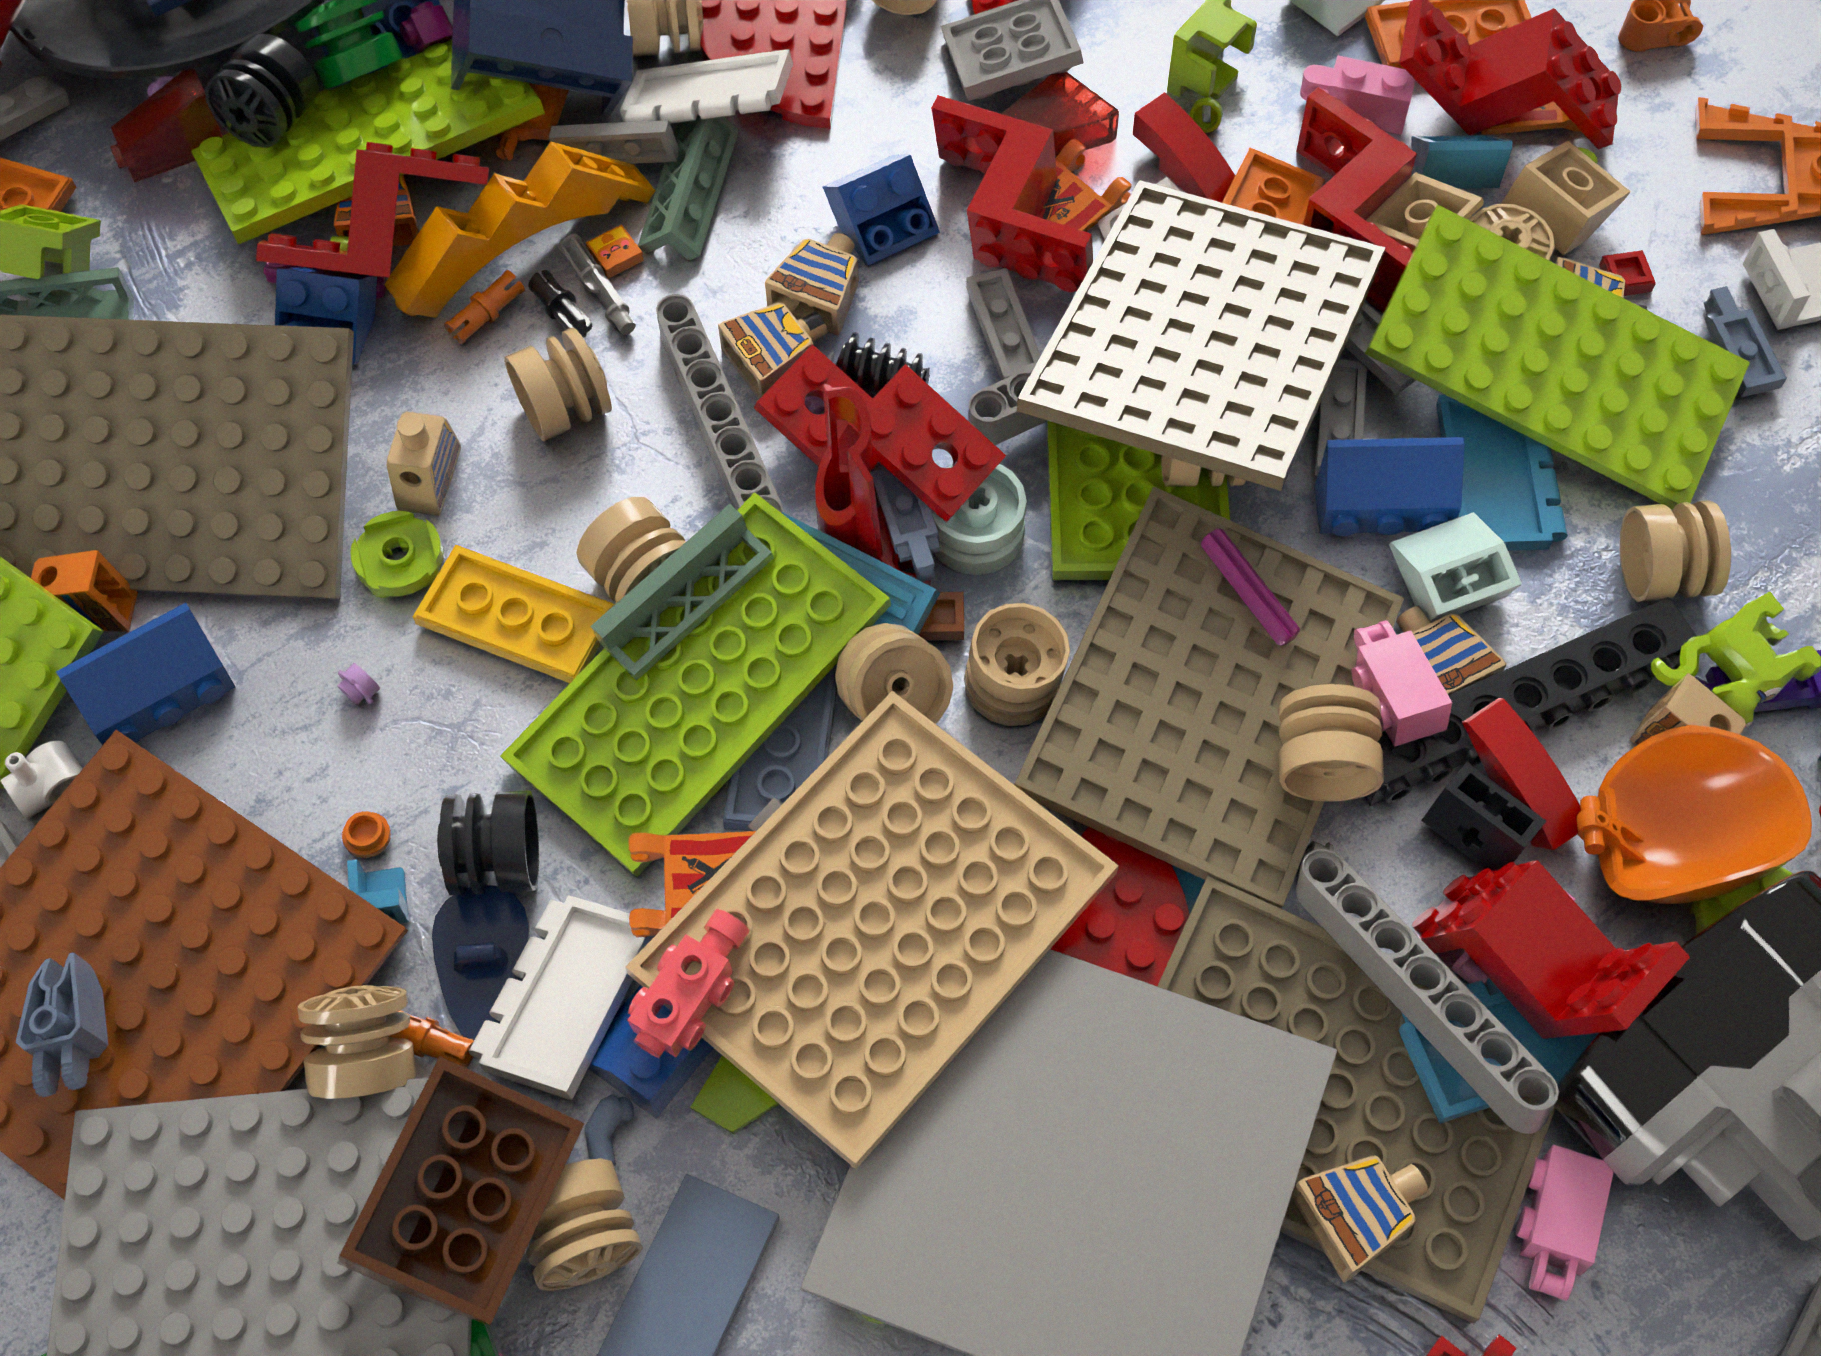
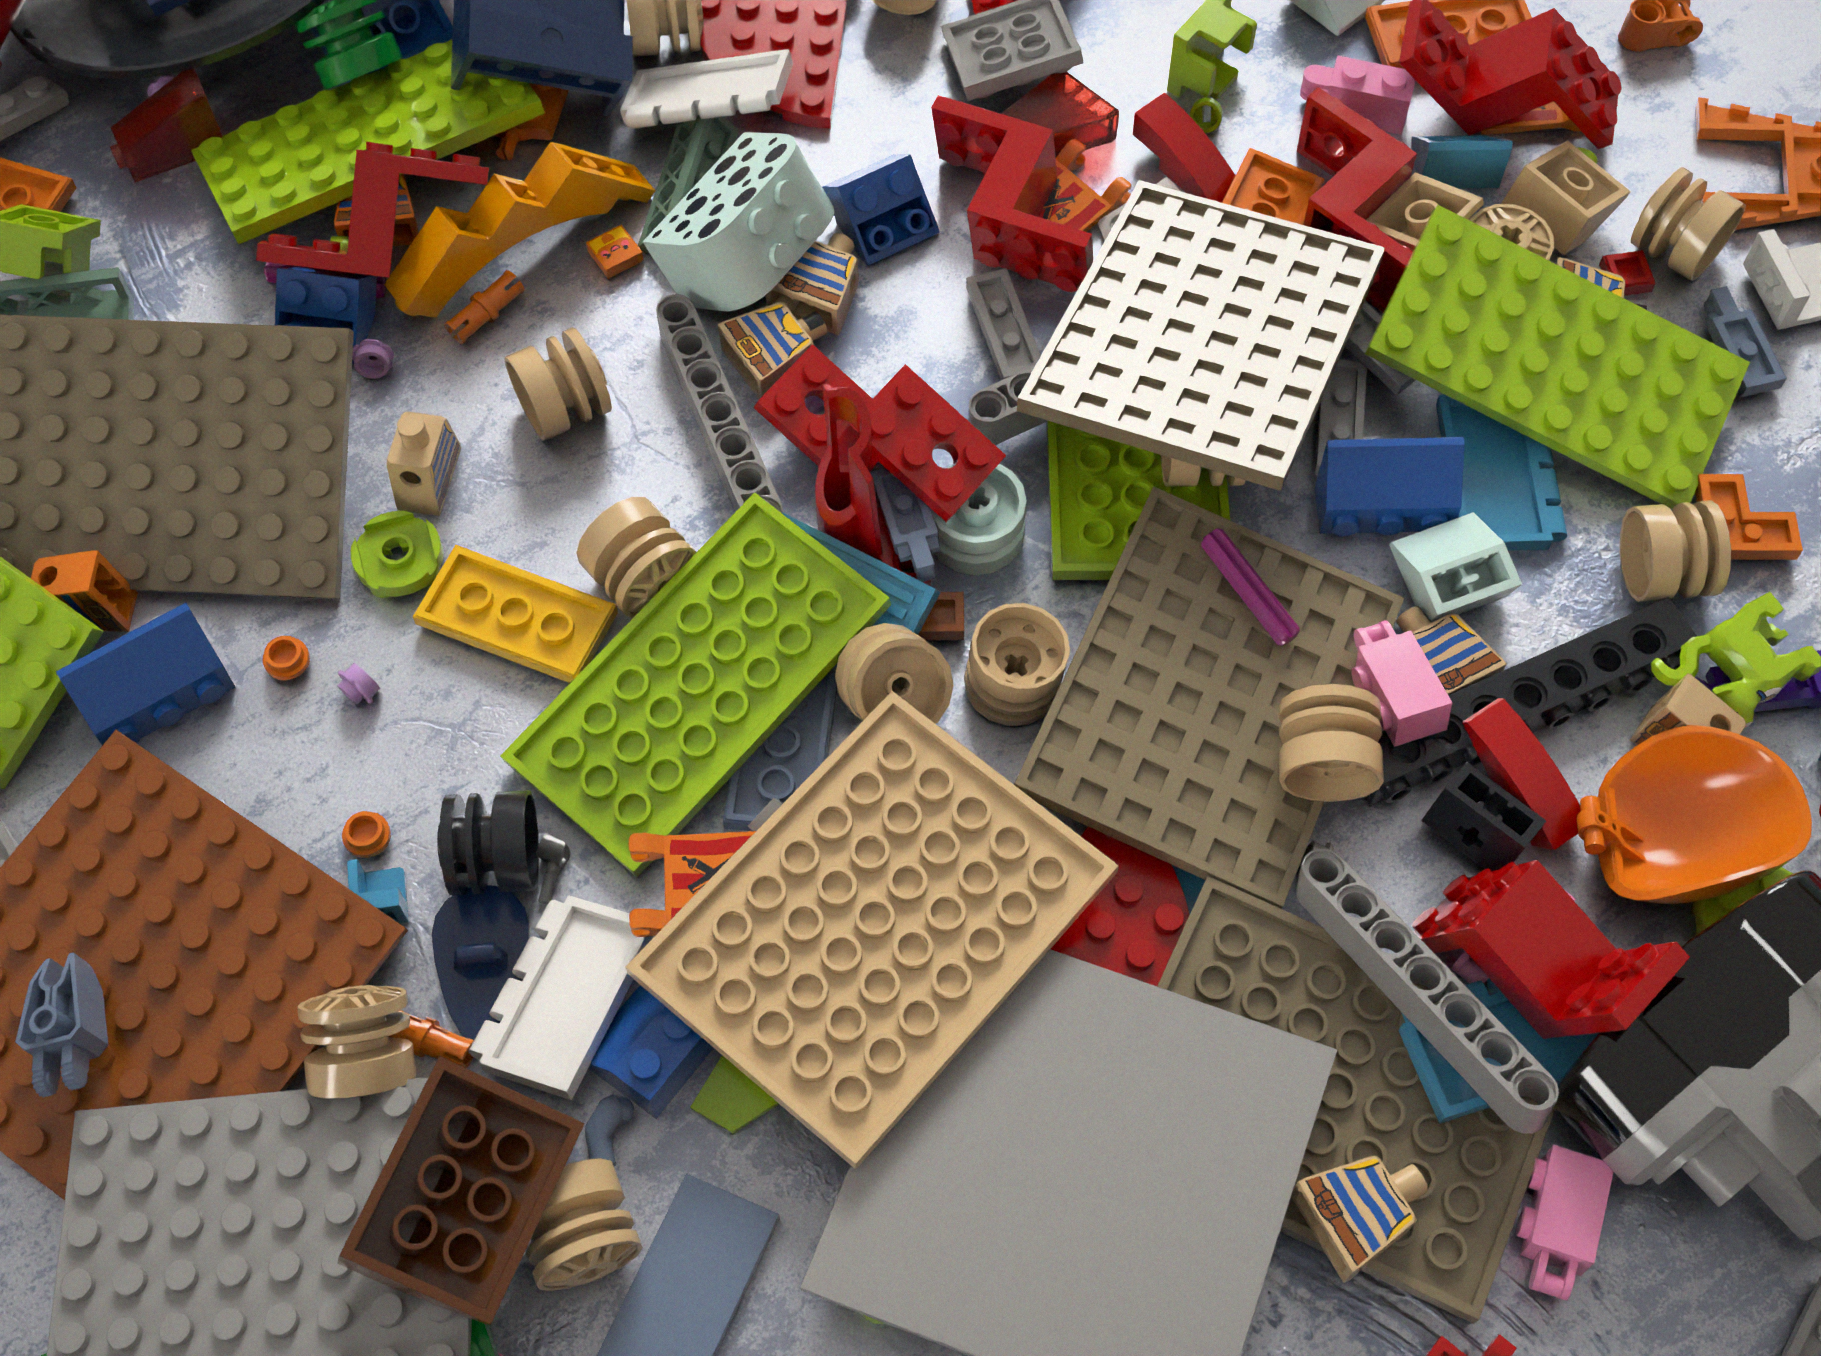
(40, 776): white piece -> none
(262, 90): black wheel -> none
(285, 658): none -> orange plate
(372, 358): none -> lavender plate
(426, 27): magenta plate -> none
(557, 855): none -> dark grey hand
(559, 303): black axle -> none
(596, 281): light grey piece -> none
(621, 141): light grey plate -> none
(672, 579): sand green fence -> none
(687, 993): coral brick -> none
(742, 224): none -> light aqua brick
(875, 369): black piece -> none
(1691, 226): none -> tan wheel
(1751, 533): none -> orange plate

